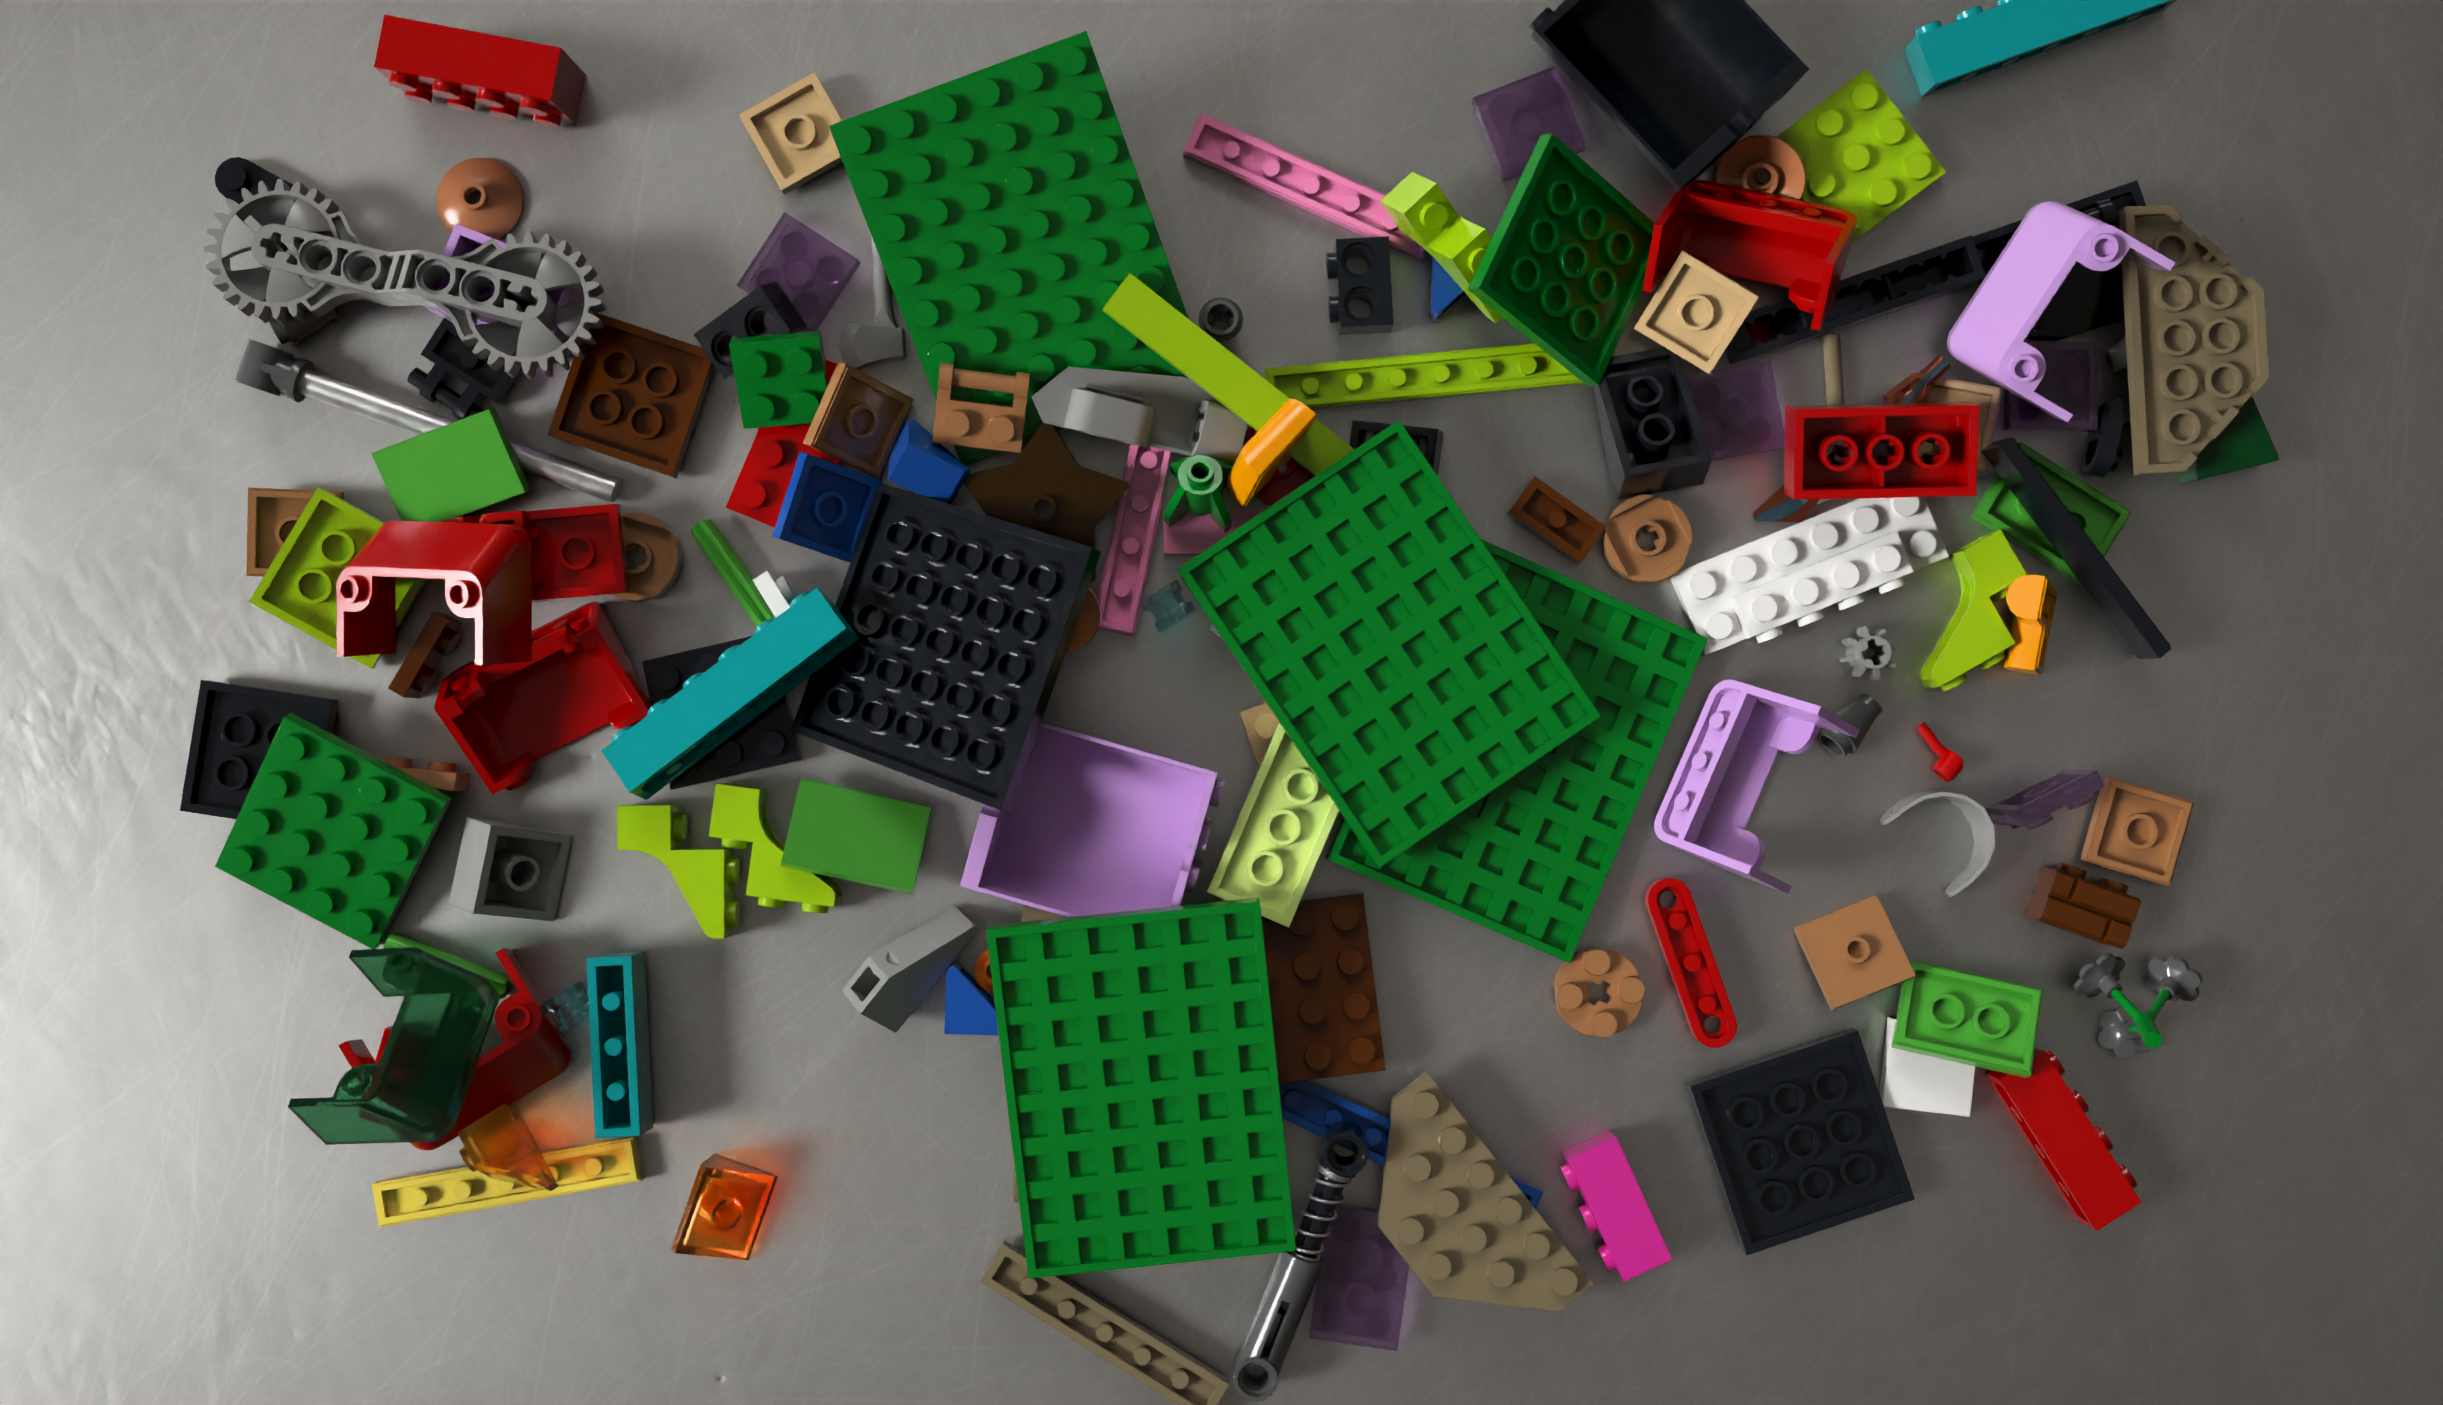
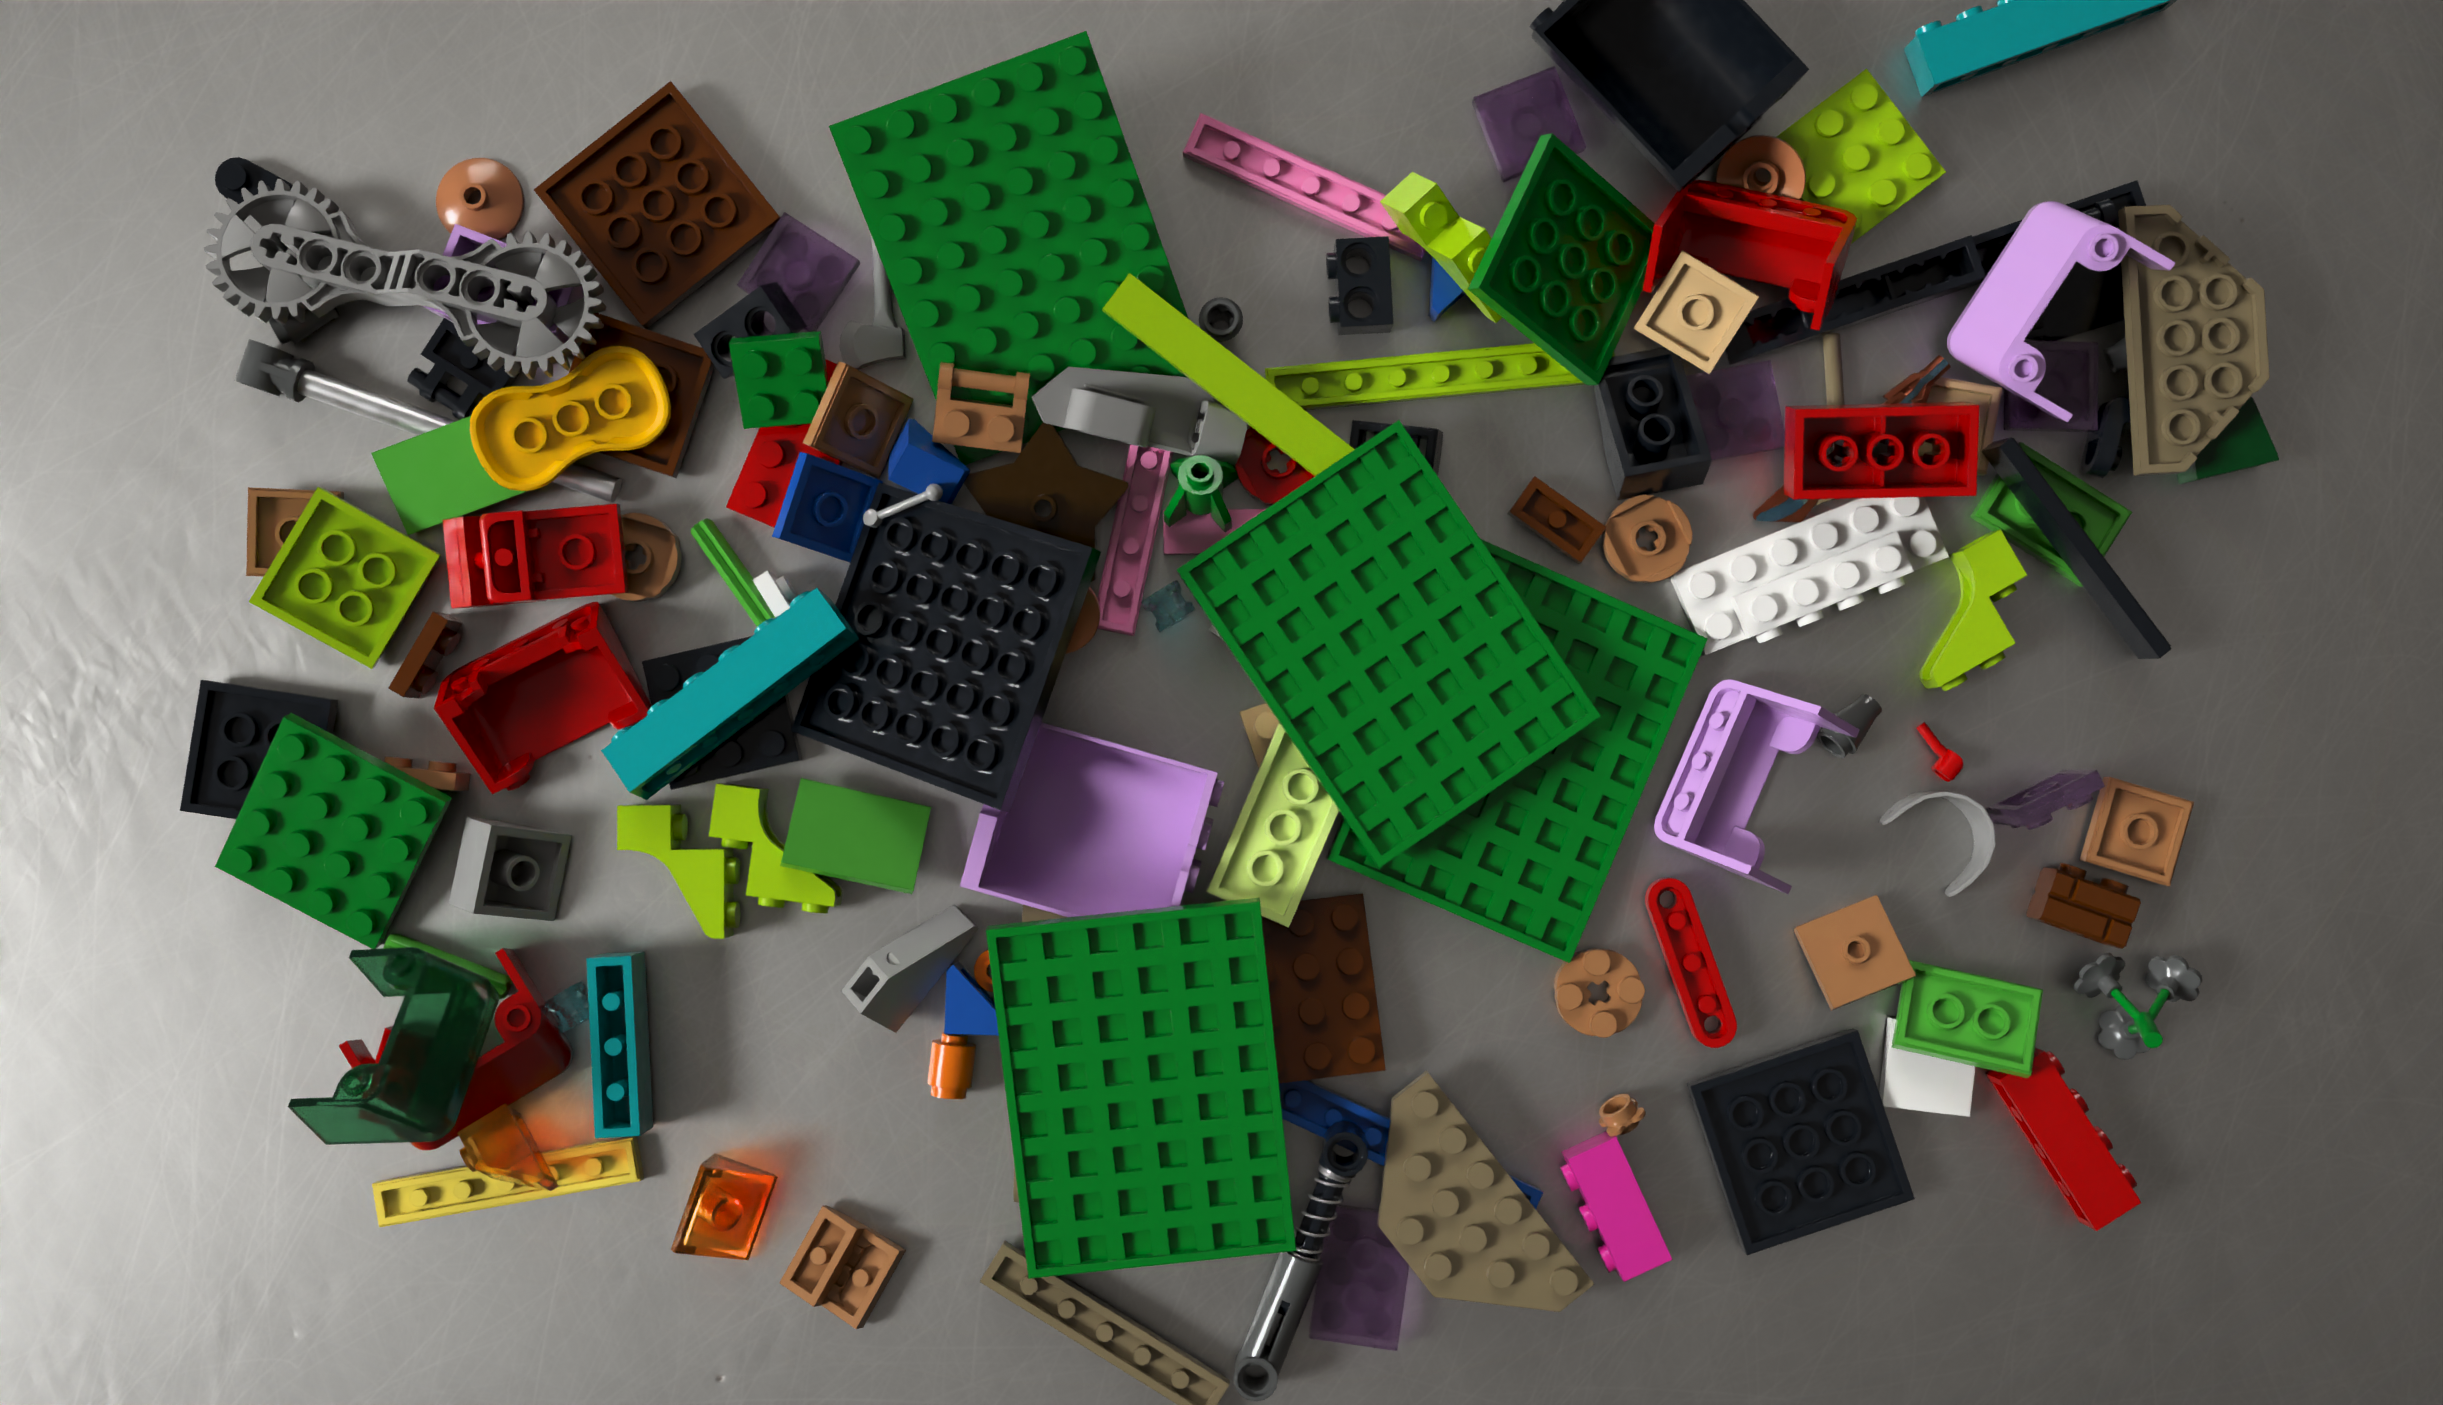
(480, 71): red brick -> none
(484, 576): red windscreen -> none
(538, 431): none -> yellow plate
(658, 205): none -> reddish brown plate
(795, 132): tan plate -> none
(842, 1266): none -> medium nougat slope
(874, 518): none -> light grey hinge
(951, 1066): none -> orange brick
(1268, 449): light orange brick -> none
(1620, 1115): none -> medium nougat plate
(1882, 656): light grey gear -> none
(2033, 607): light orange brick -> none

